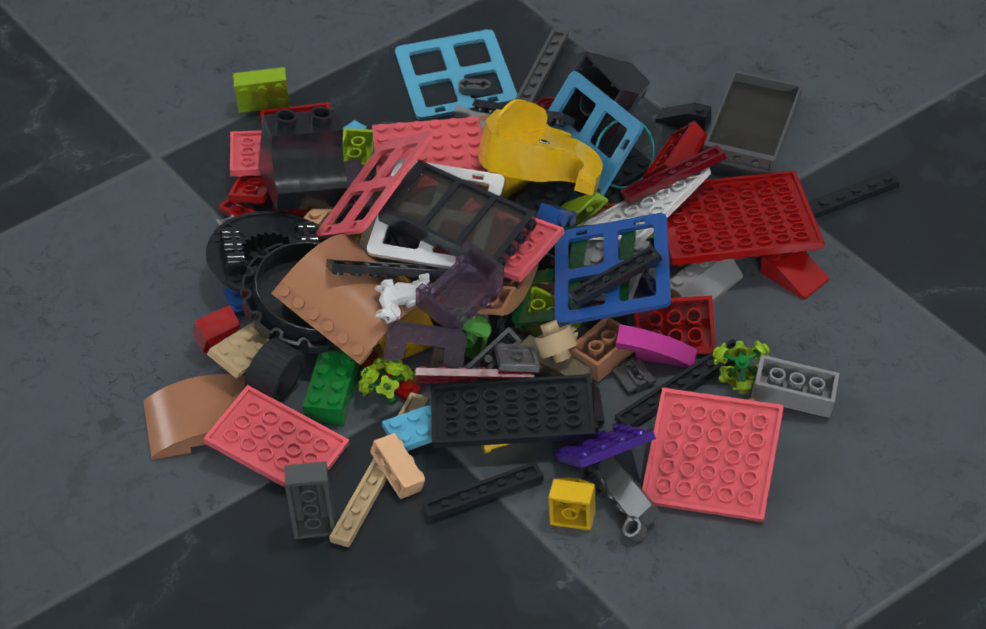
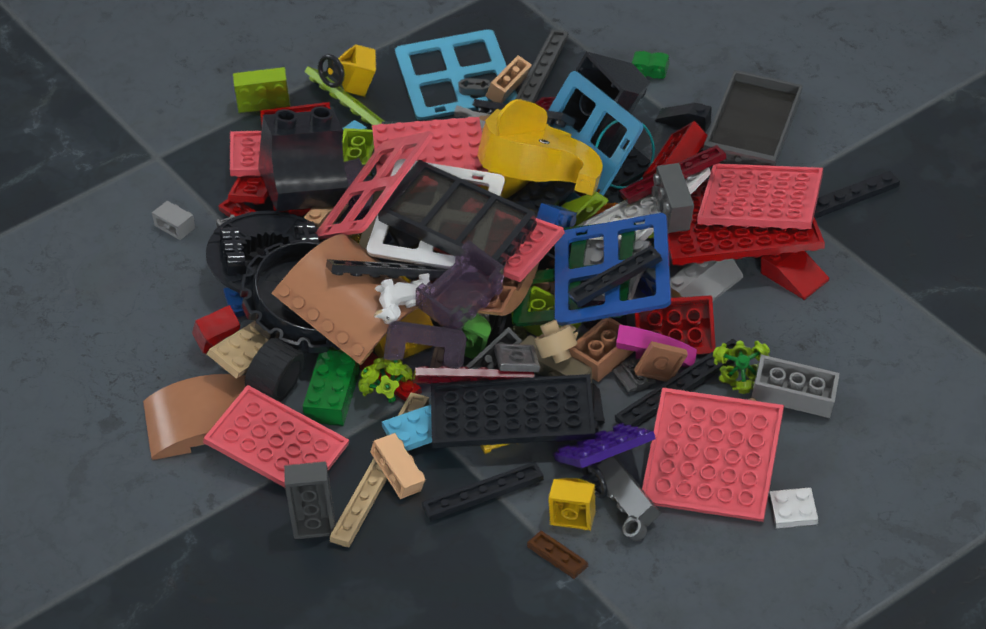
(173, 220): none -> light grey brick
(345, 98): none -> lime plate
(352, 69): none -> yellow piece
(508, 80): none -> light nougat brick
(557, 554): none -> reddish brown tile
(651, 64): none -> green brick
(660, 361): none -> nougat plate
(673, 197): none -> dark grey brick
(761, 196): none -> coral plate
(793, 507): none -> white plate

